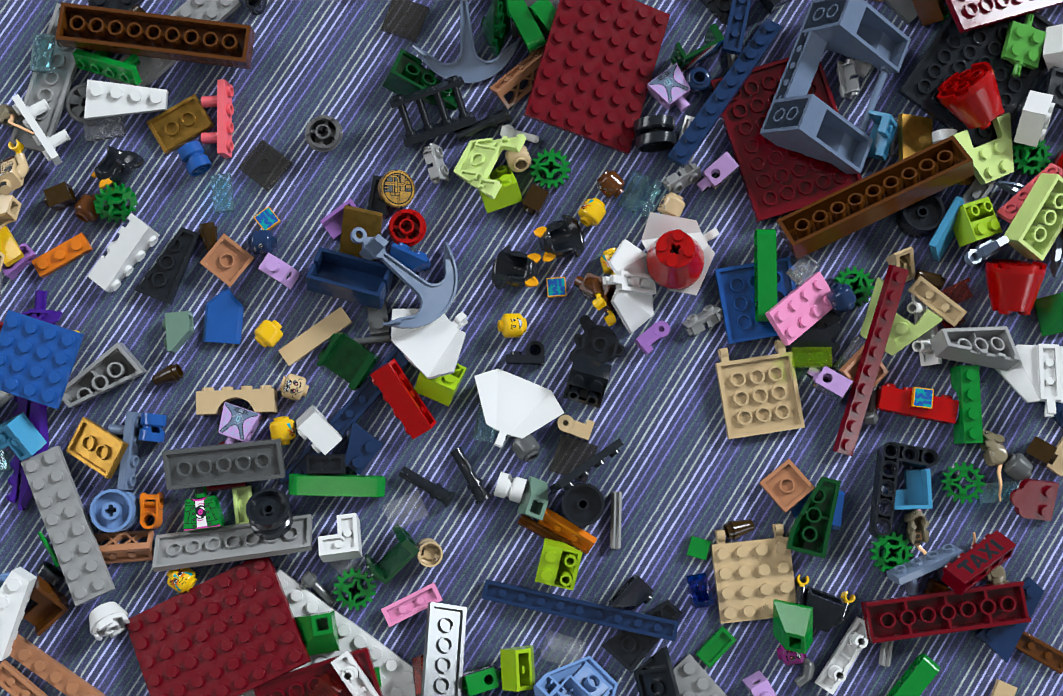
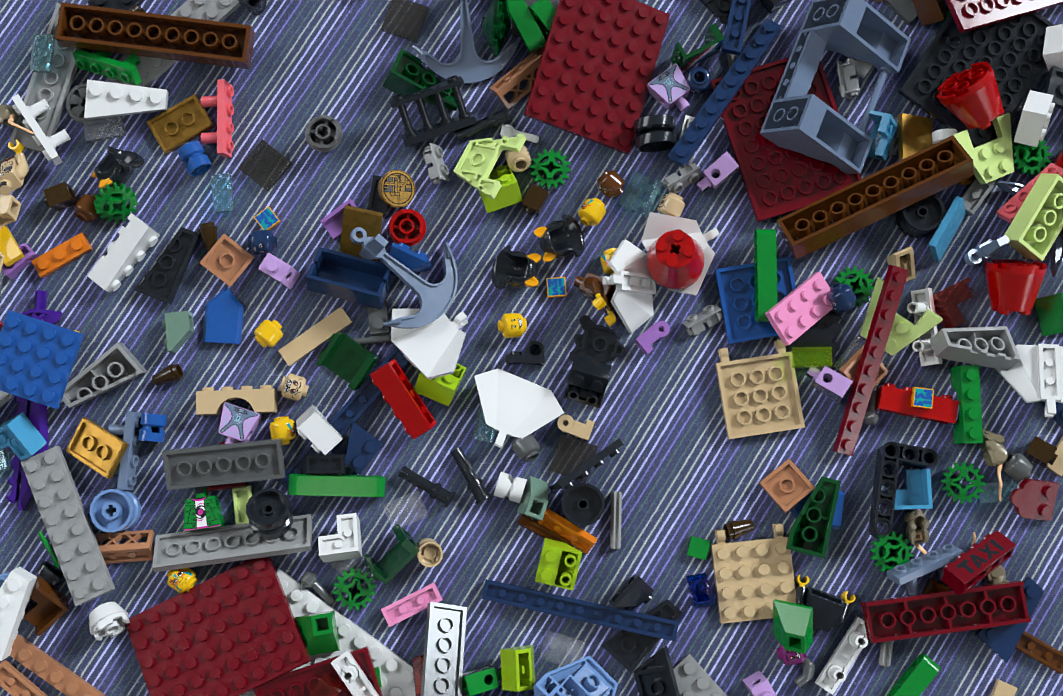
(152, 508): orange piece -> none
(715, 646): green tile -> none
(802, 269): clear plate -> none
(933, 278): dark brown cone -> none
(937, 301): tan tile -> none
(976, 222): lime slope -> none
(1023, 45): bright green plate -> none

